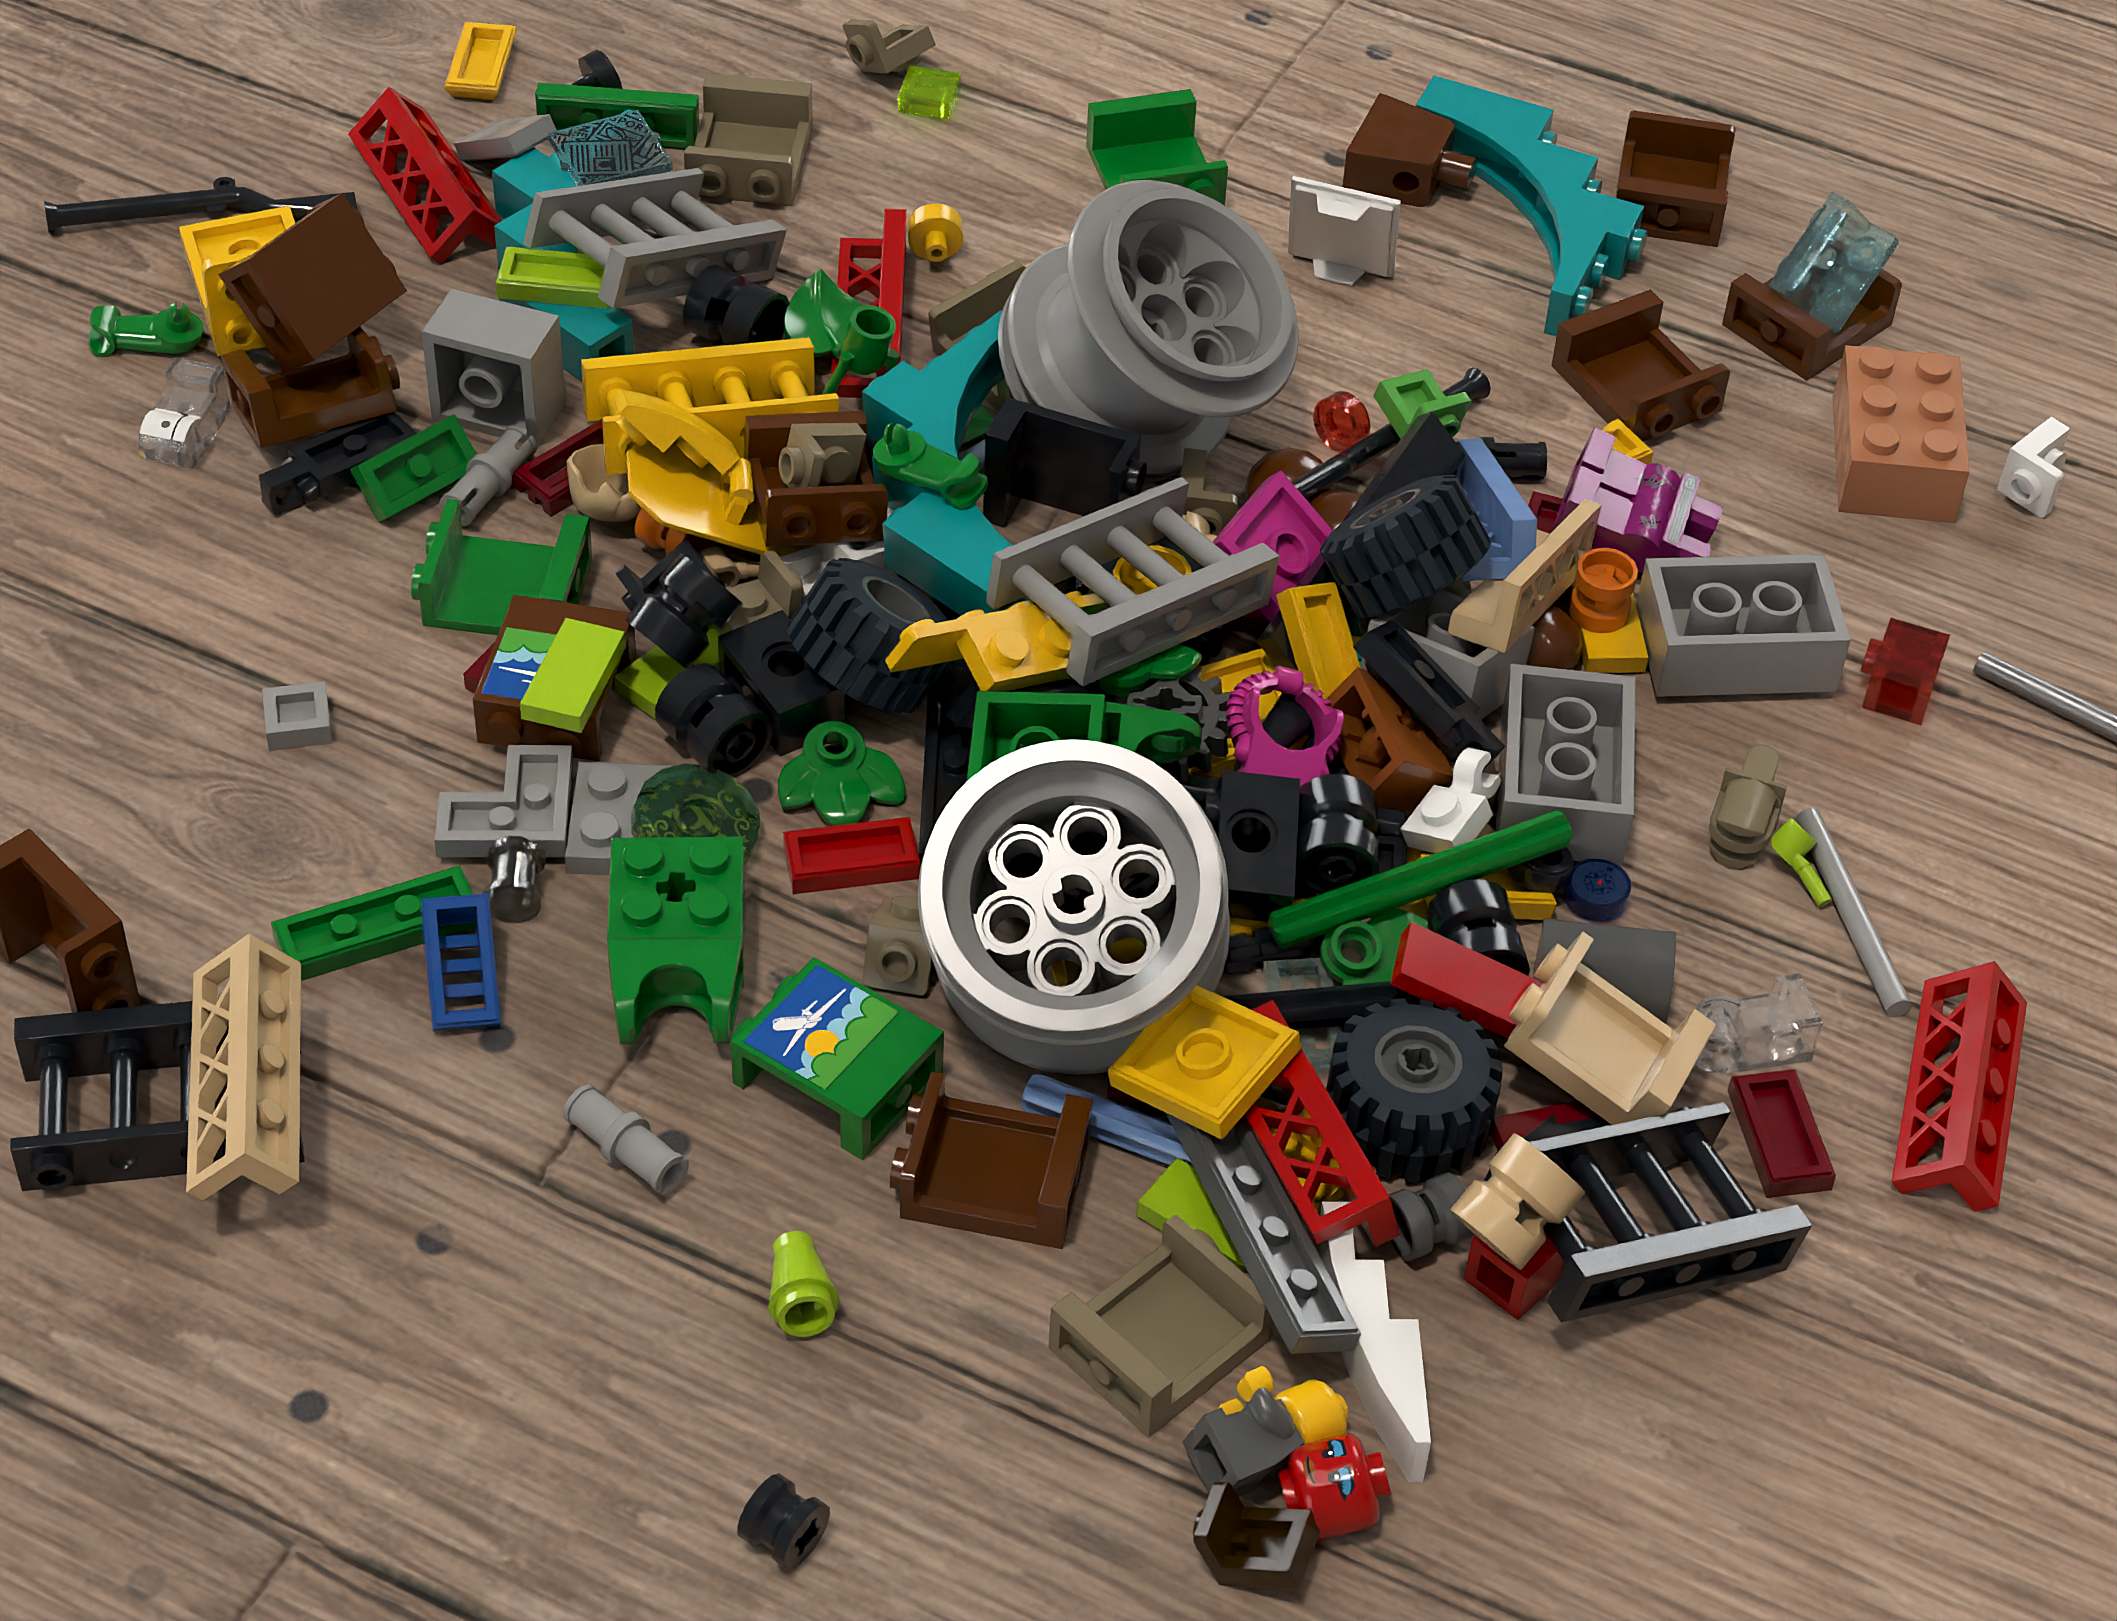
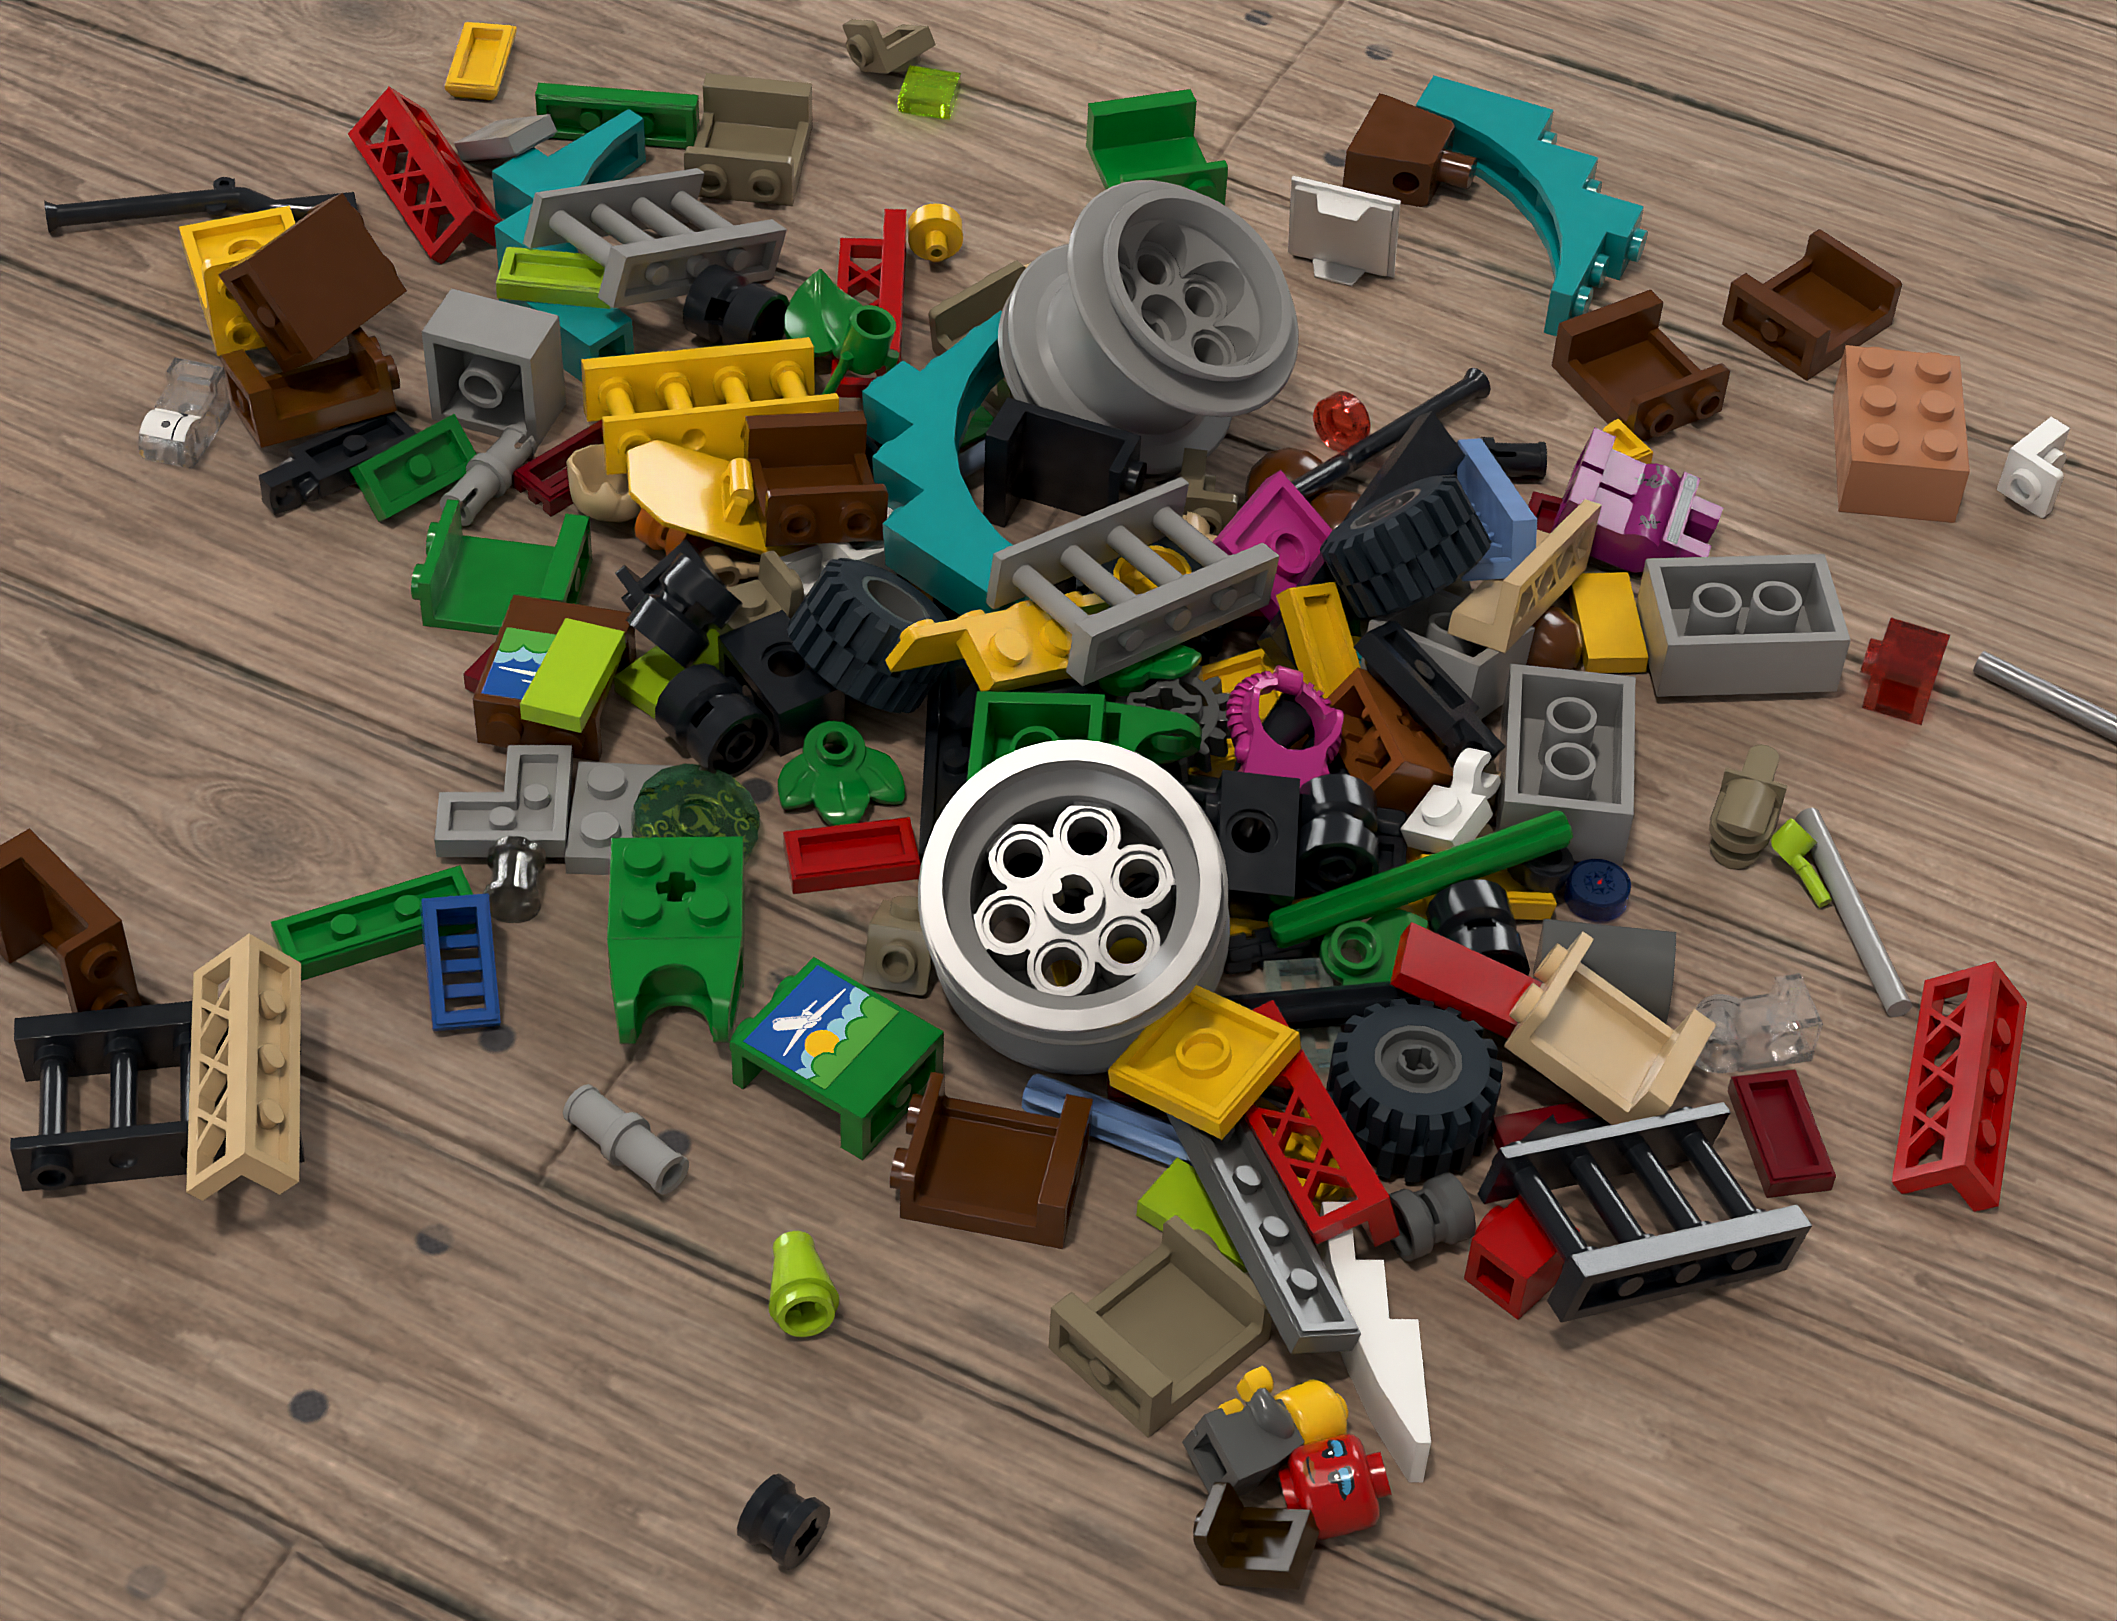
(166, 332): green piece -> none
(297, 716): light grey tile -> none
(597, 71): black tile -> none
(610, 150): clear light blue piece -> none
(661, 422): yellow slope -> none
(821, 455): dark tan bracket -> none
(910, 459): green piece -> none
(1416, 394): bright green bracket -> none
(1517, 1201): tan wheel -> none
(1603, 590): orange wheel -> none
(1677, 174): reddish brown panel -> none
(1834, 262): clear light blue bracket -> none

